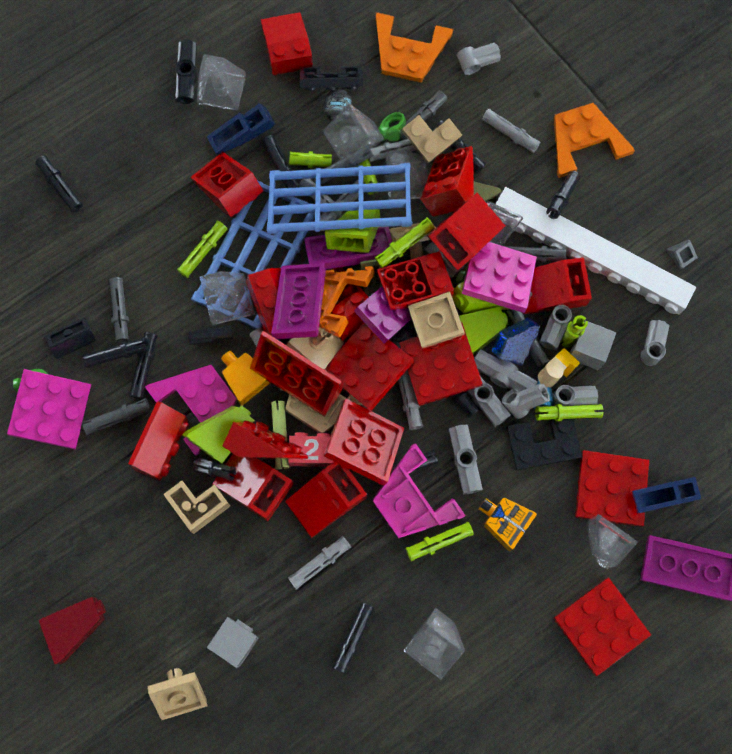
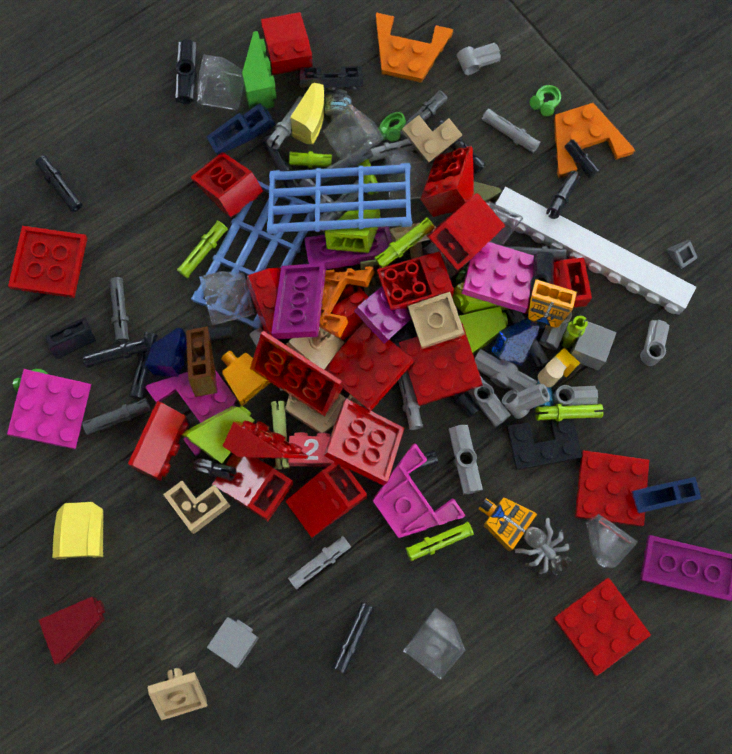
(48, 261): none -> red plate
(78, 531): none -> light yellow slope
(167, 354): none -> clear blue slope
(200, 362): none -> reddish brown slope
(257, 75): none -> bright green slope
(283, 128): none -> light grey pin
(309, 115): none -> light yellow slope
(543, 268): none -> black piece
(544, 547): none -> animal
(547, 108): none -> bright green piece
(550, 304): none -> light orange torso
(581, 158): none -> black axle

